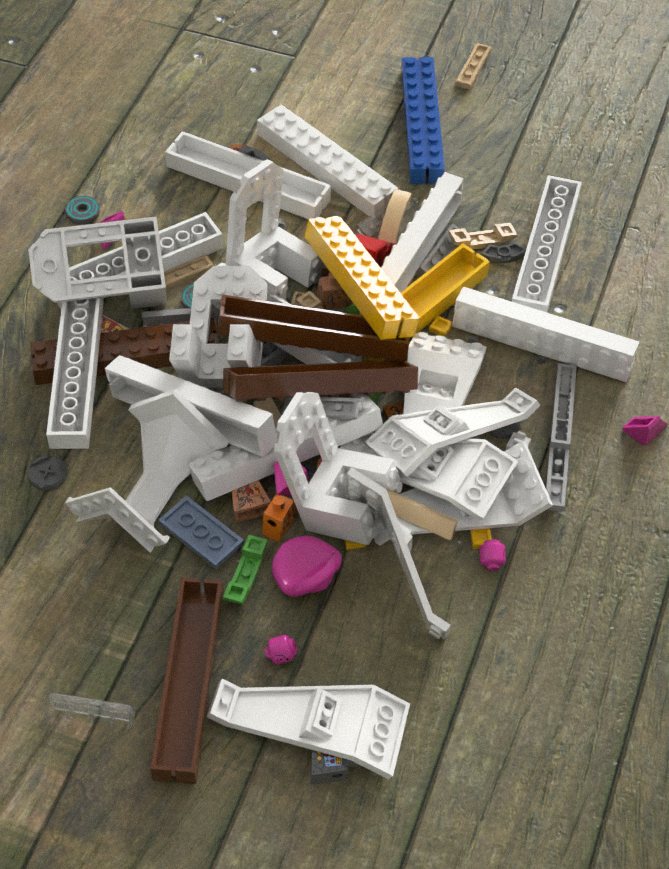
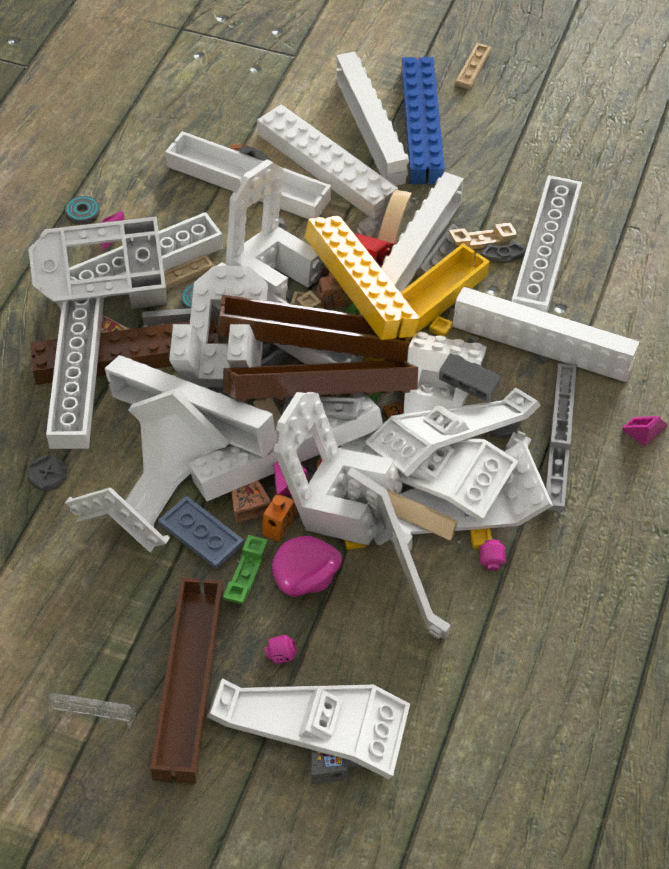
(371, 119): none -> white piece
(469, 377): none -> dark grey brick

